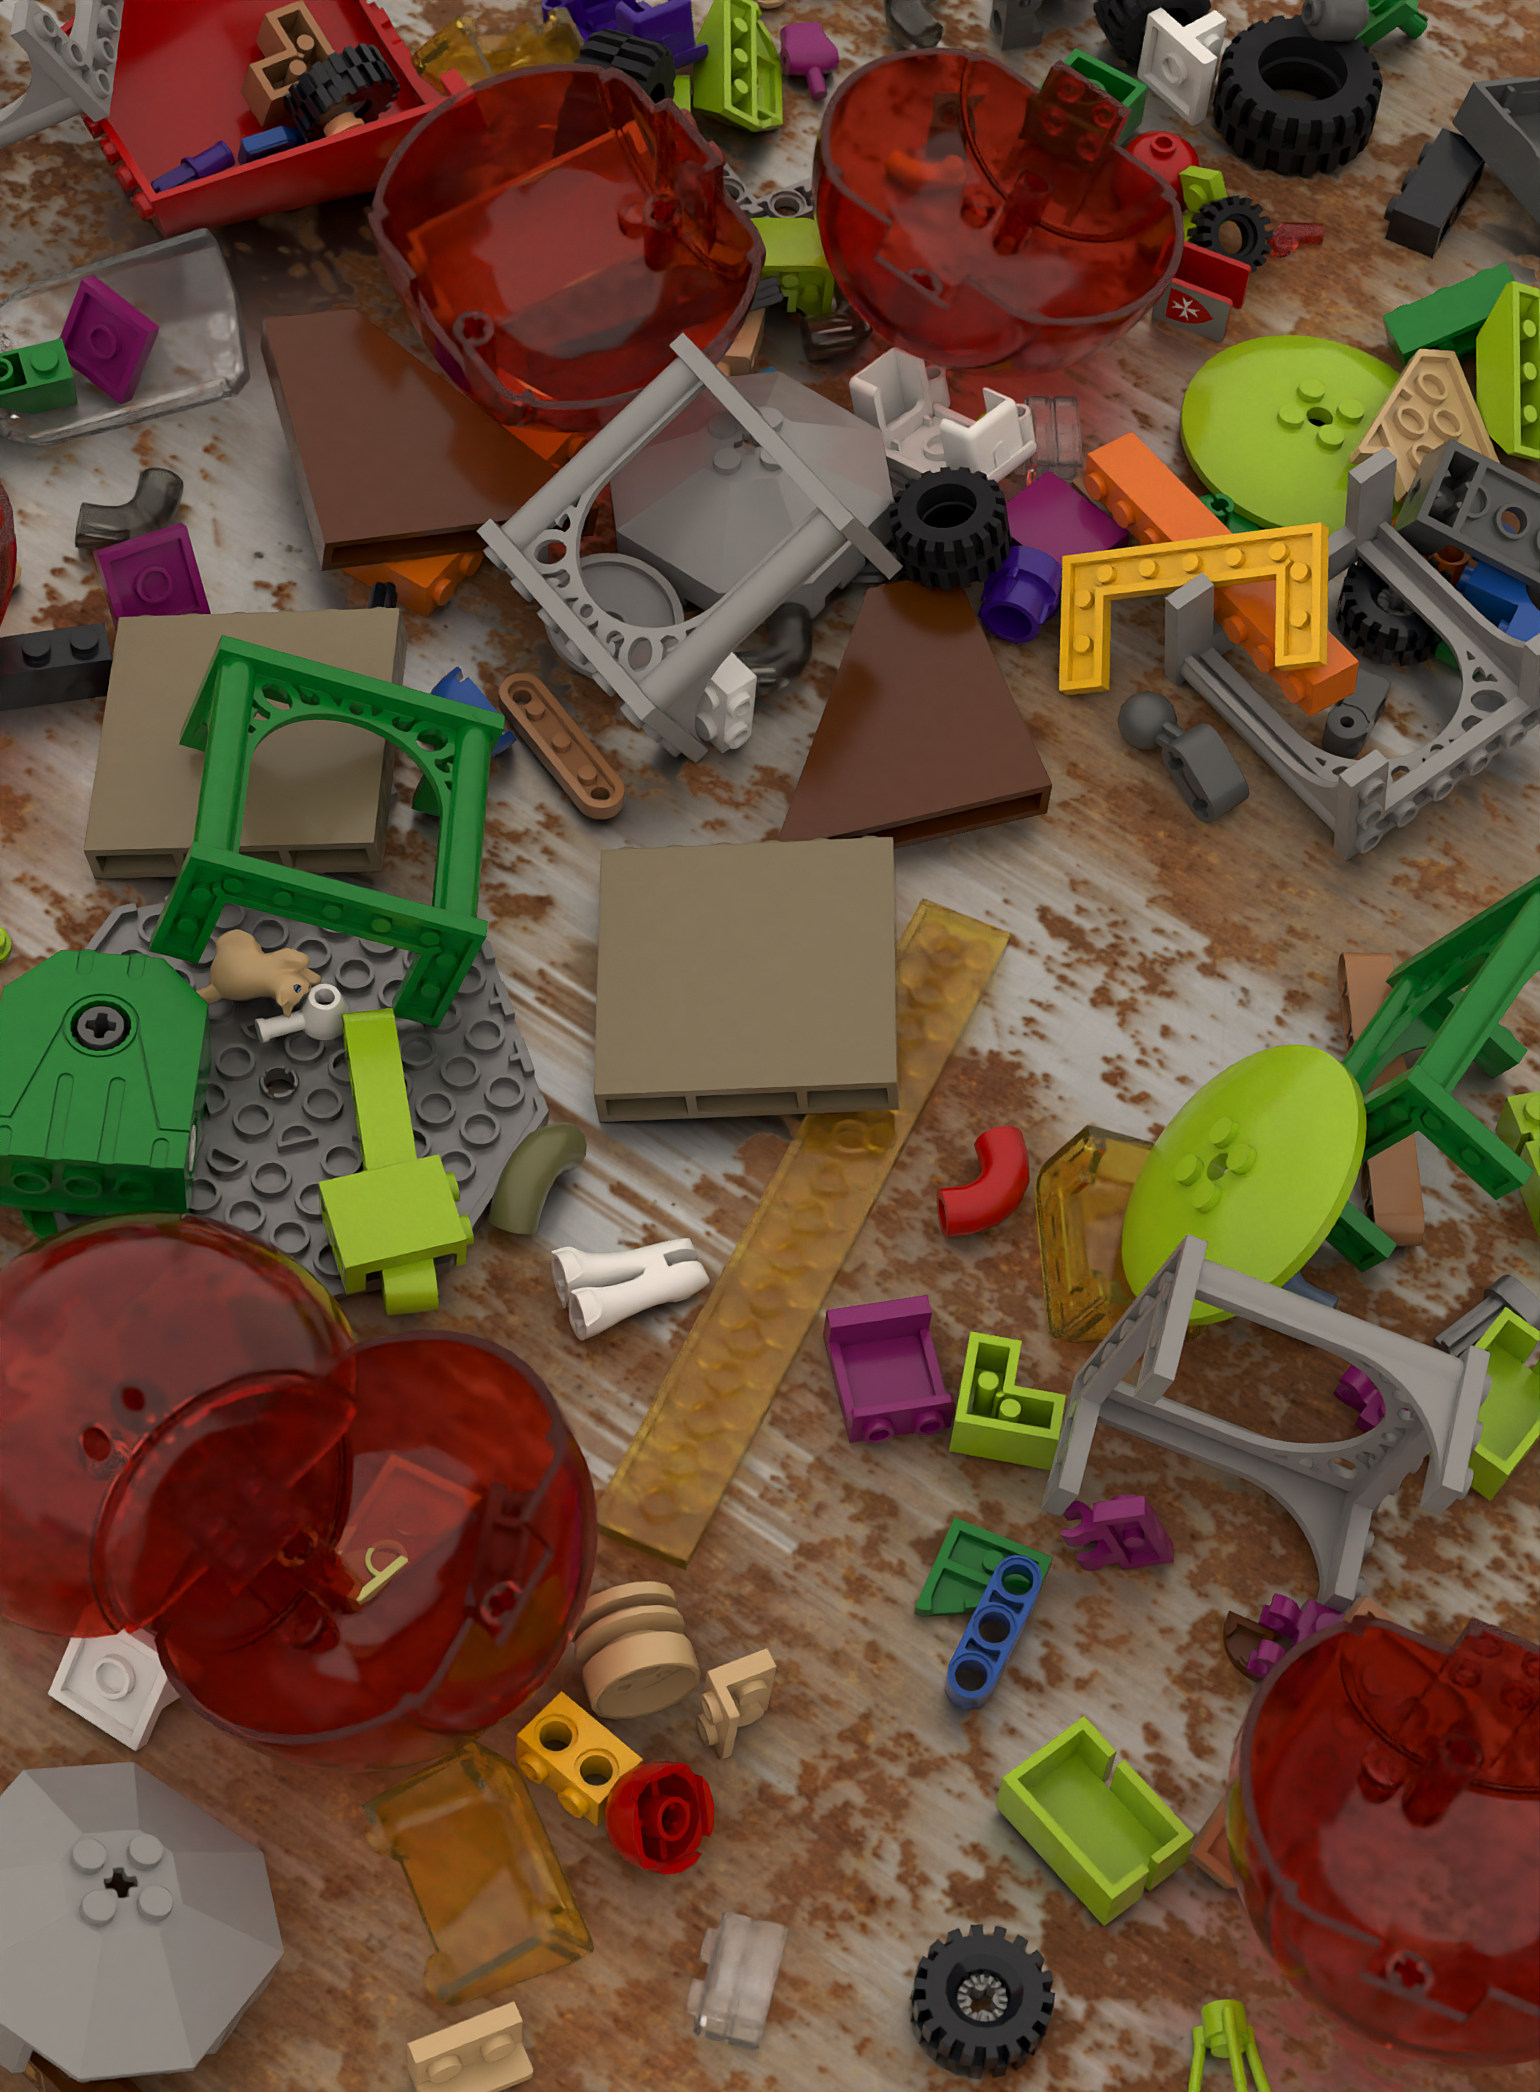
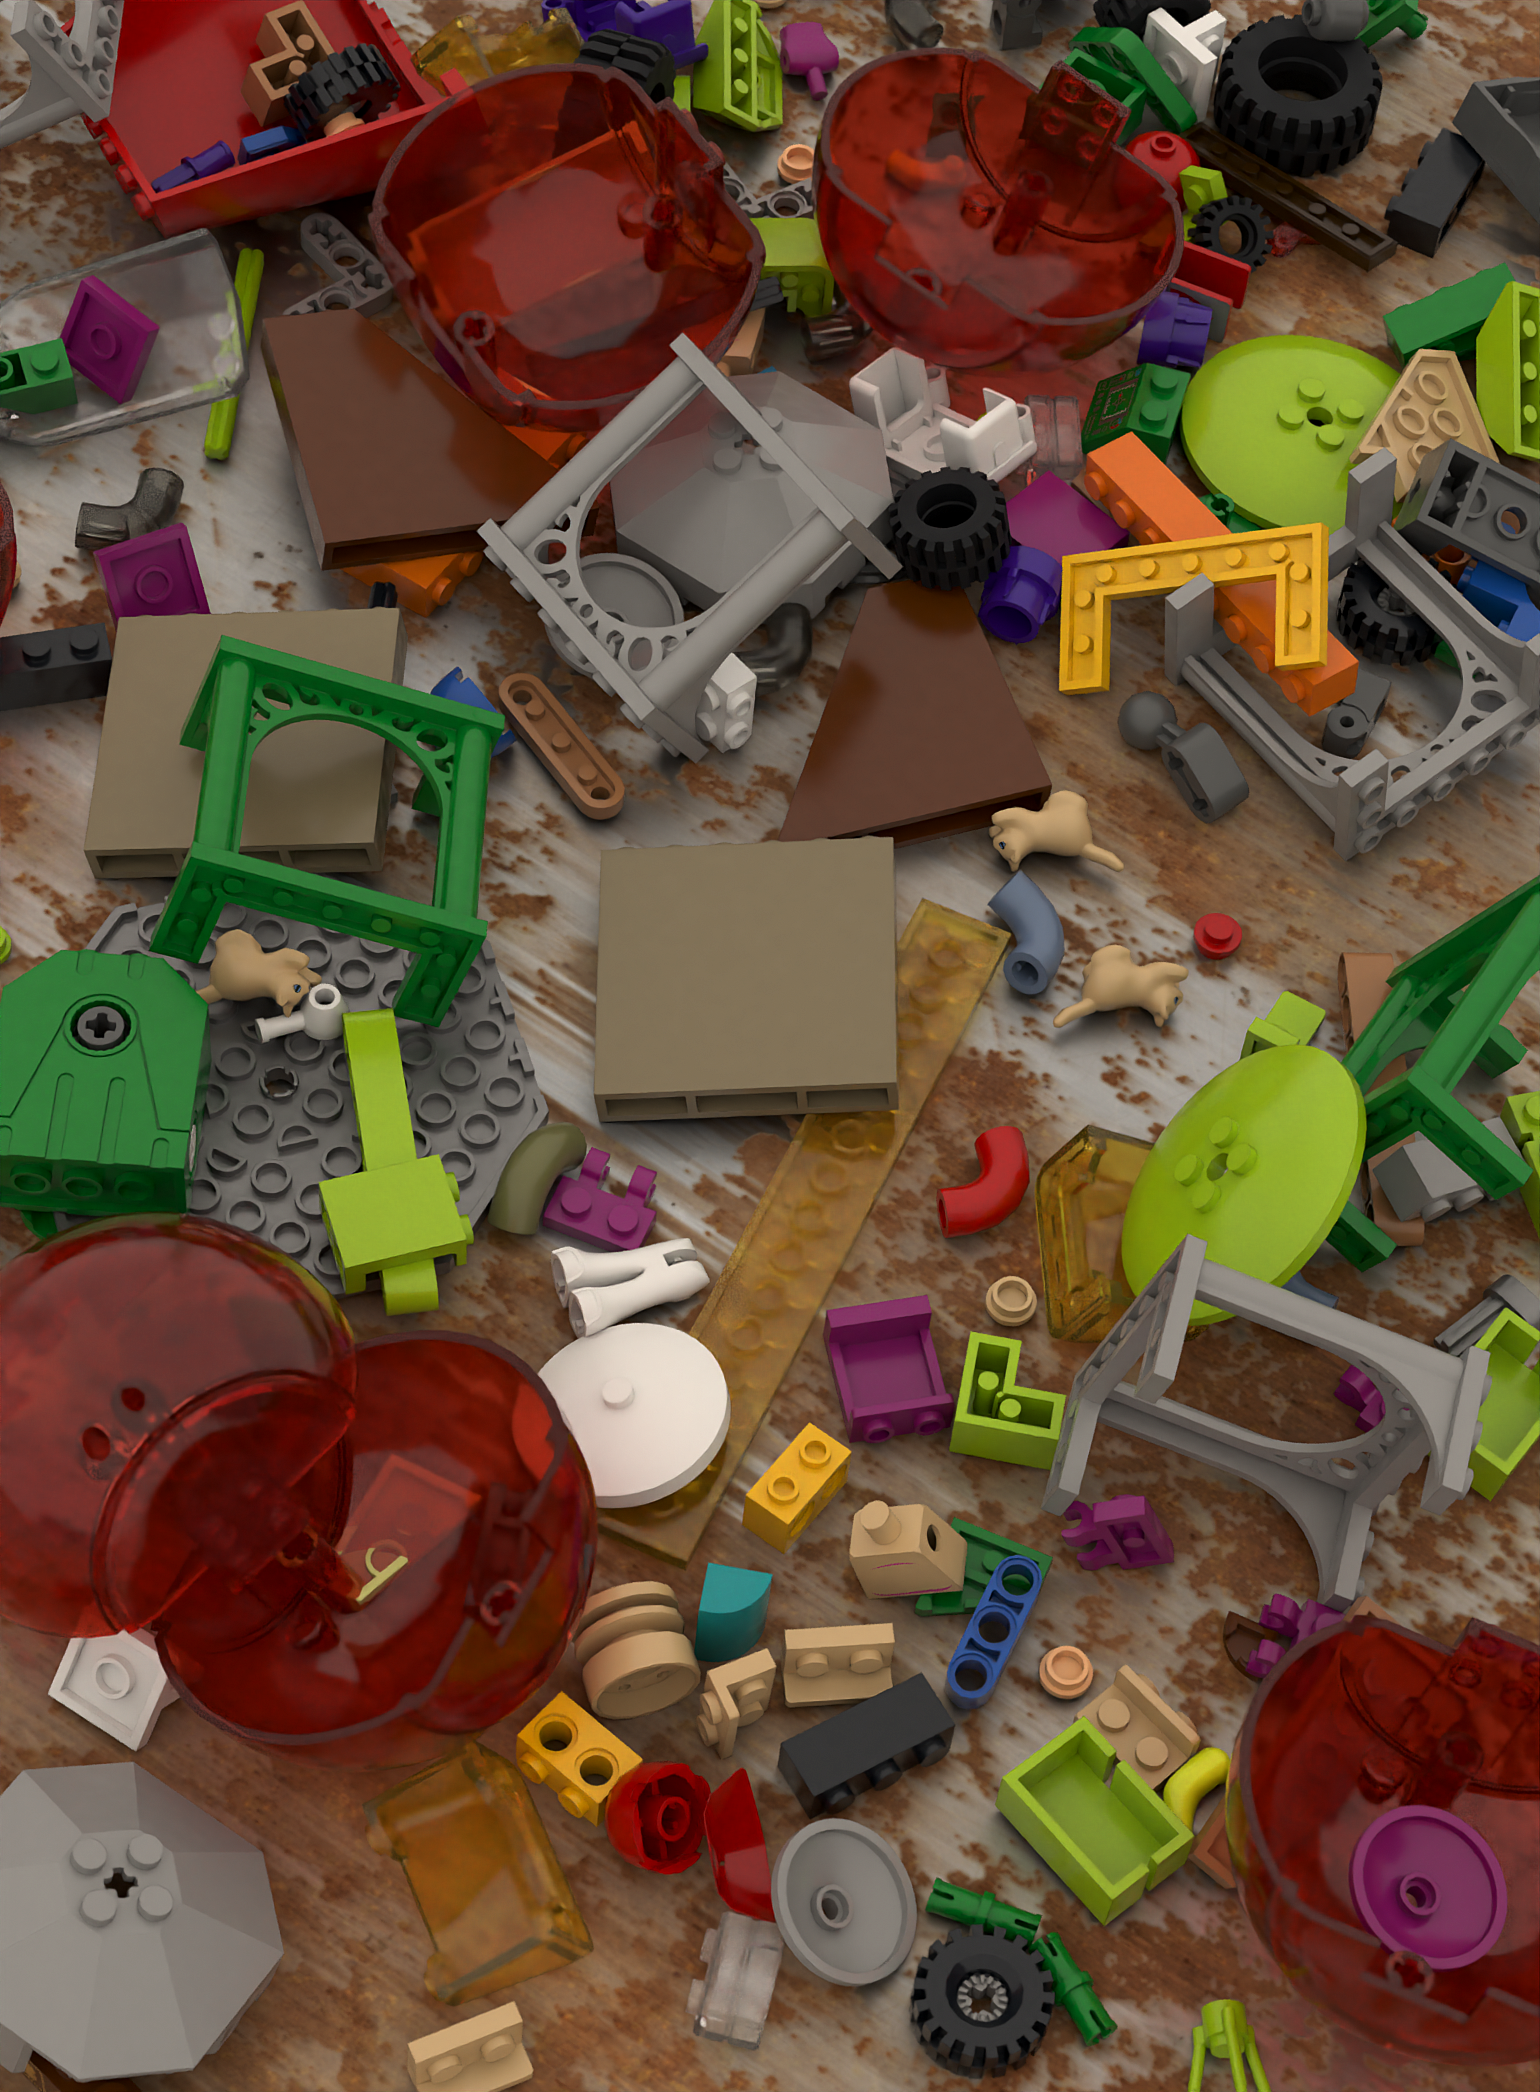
(224, 412): none -> lime axle
(349, 281): none -> light grey beam
(601, 1217): none -> magenta plate
(642, 1408): none -> white dish
(731, 1612): none -> teal brick
(739, 1841): none -> red piece
(795, 163): none -> light nougat plate
(796, 1488): none -> yellow brick
(836, 1664): none -> tan bracket
(864, 1899): none -> light grey dish
(866, 1747): none -> black brick
(905, 1551): none -> tan torso
(978, 1909): none -> green pin
(1011, 1301): none -> tan plate
(1036, 931): none -> sand blue cylinder
(1056, 829): none -> tan animal
(1065, 1672): none -> light nougat plate
(1074, 1990): none -> green pin
(1117, 982): none -> tan animal
(1128, 54): none -> green beam
(1138, 401): none -> green slope
(1142, 1727): none -> tan bracket
(1175, 332): none -> dark purple piece
(1194, 1781): none -> neon yellow arm
(1217, 936): none -> red plate
(1288, 1023): none -> lime bracket
(1290, 199): none -> dark brown tile
(1427, 1183): none -> light grey brick
(1447, 1873): none -> magenta dish

